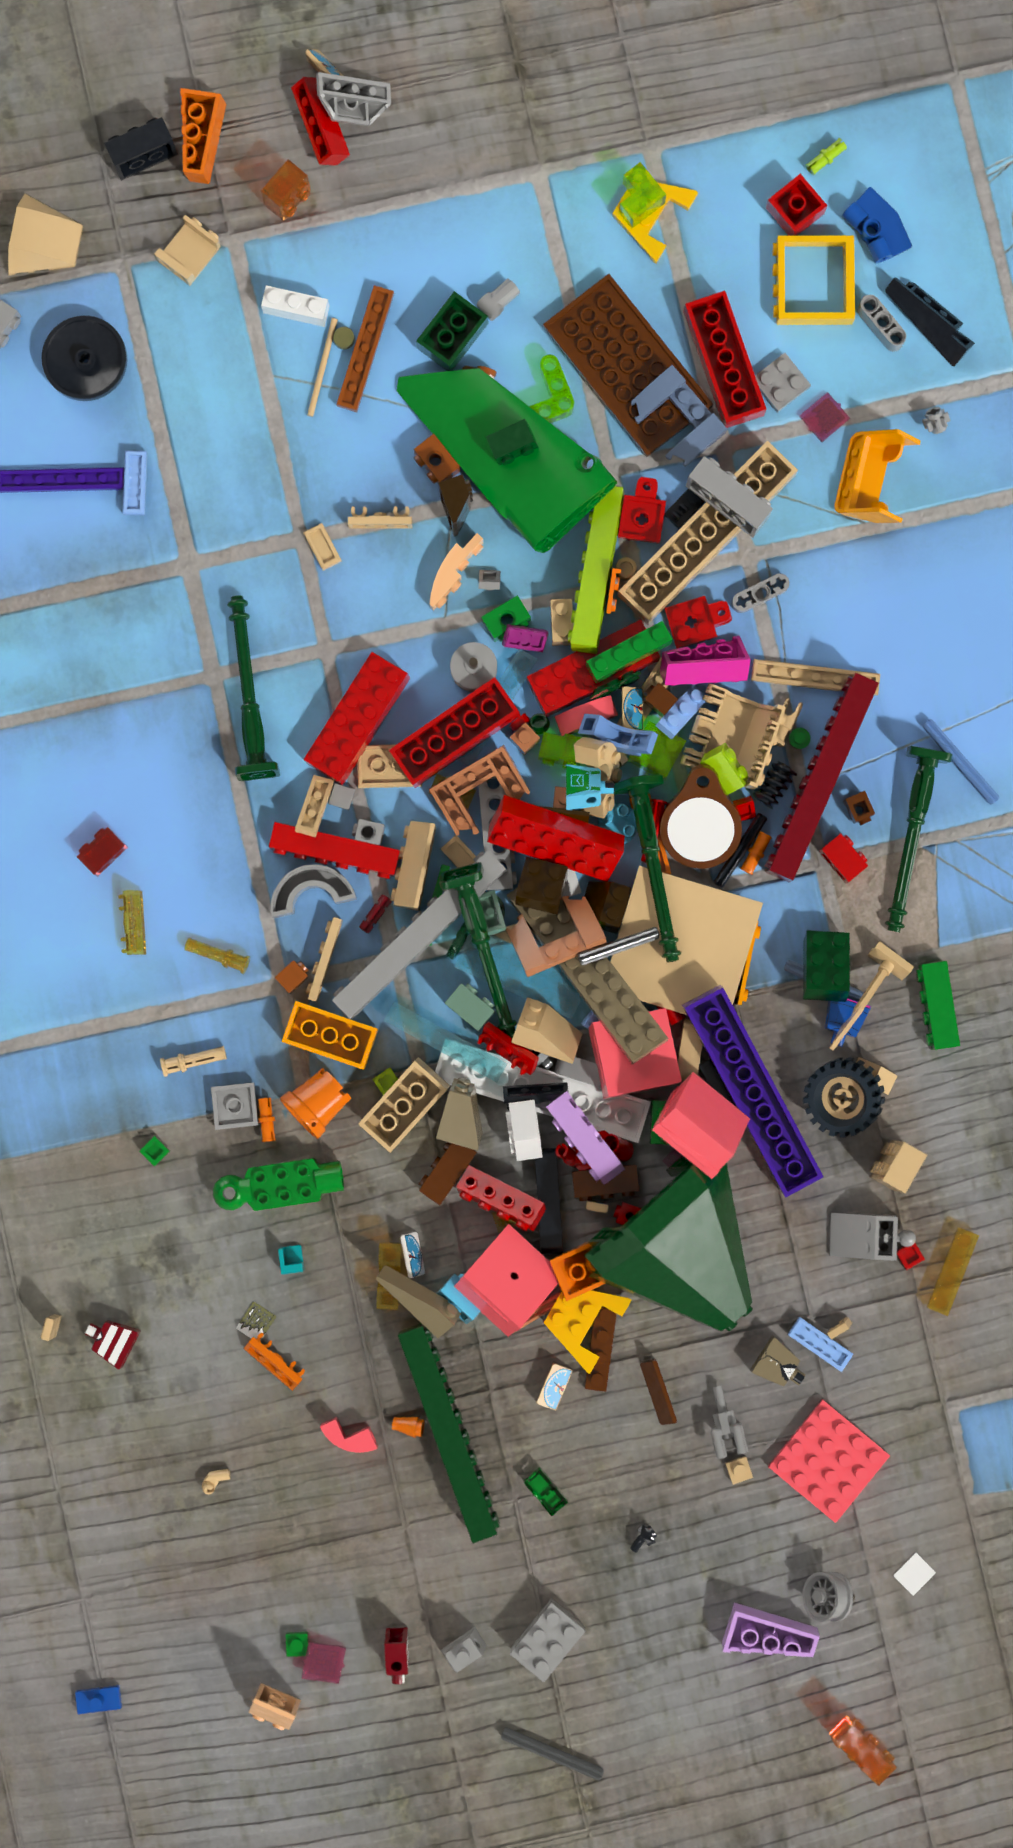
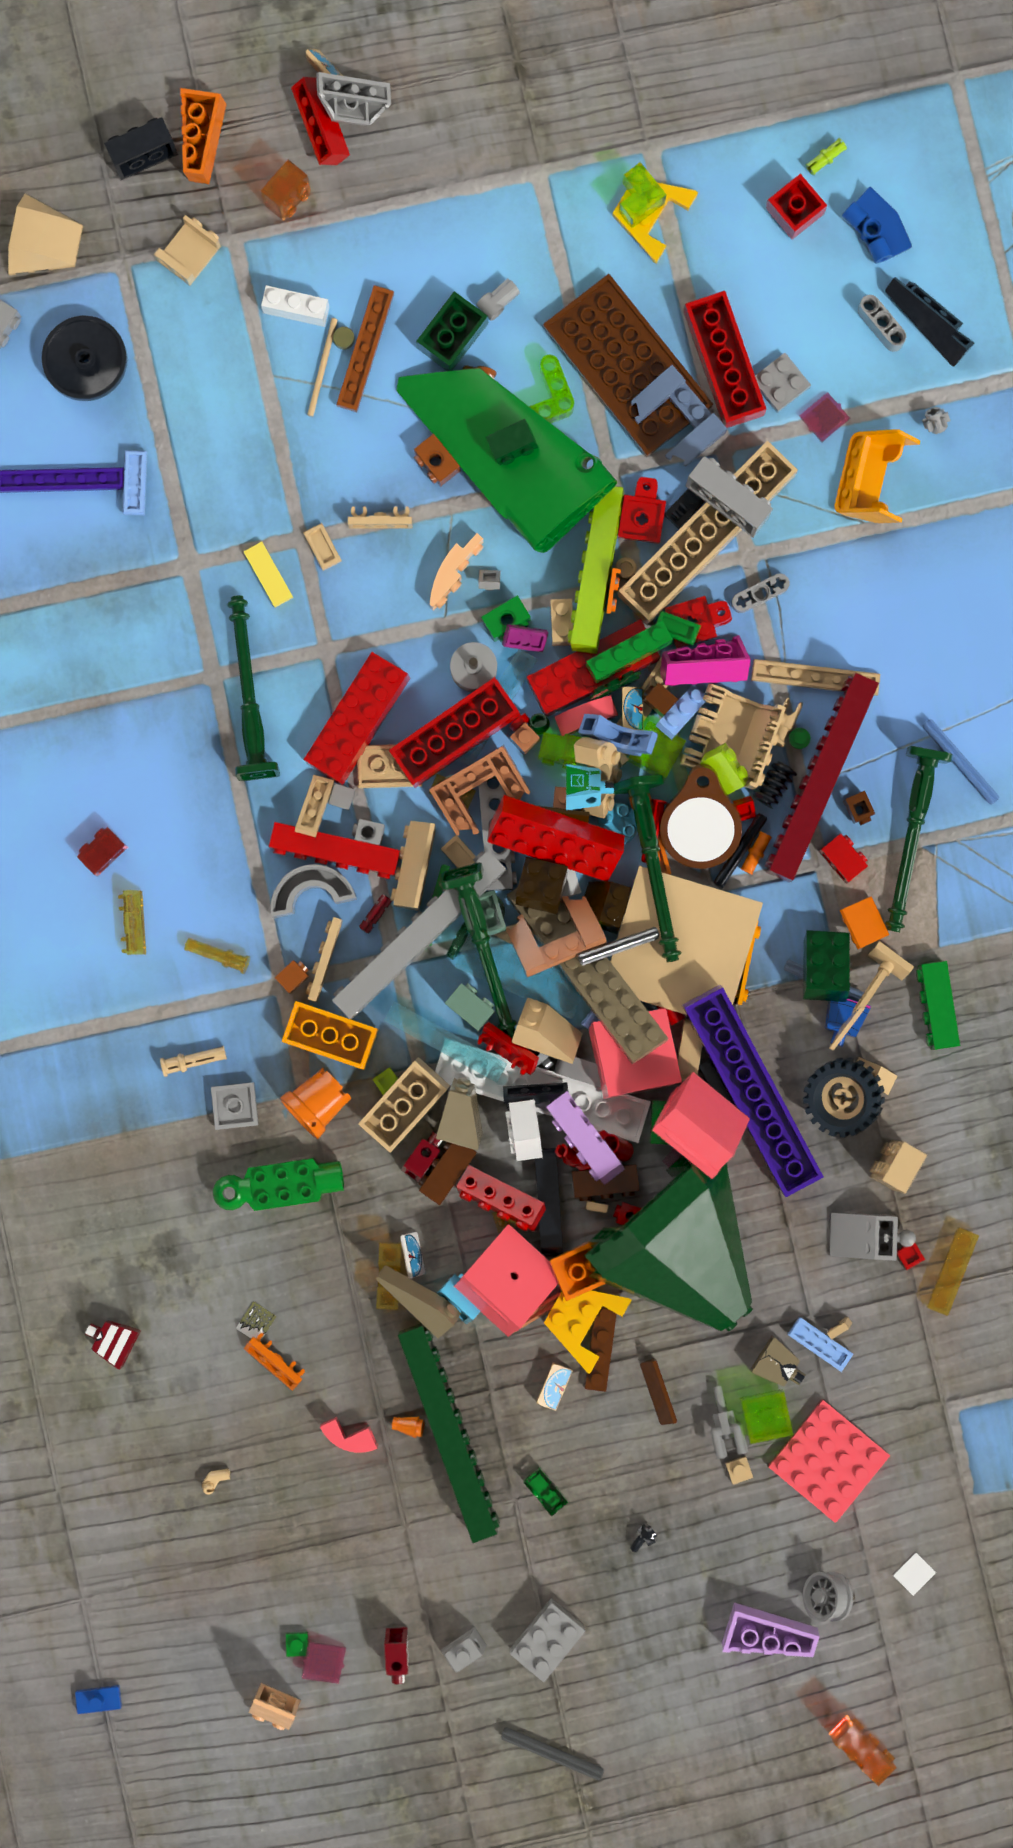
(50, 1327): tan tile -> none
(154, 1151): green plate -> none
(266, 1120): orange pin -> none
(268, 574): none -> light yellow tile
(291, 1259): teal panel -> none
(417, 1164): none -> dark red torso
(456, 499): dark brown slope -> none
(680, 628): none -> green tile
(766, 1416): none -> clear neon green brick
(814, 318): yellow window -> none
(864, 922): none -> orange piece

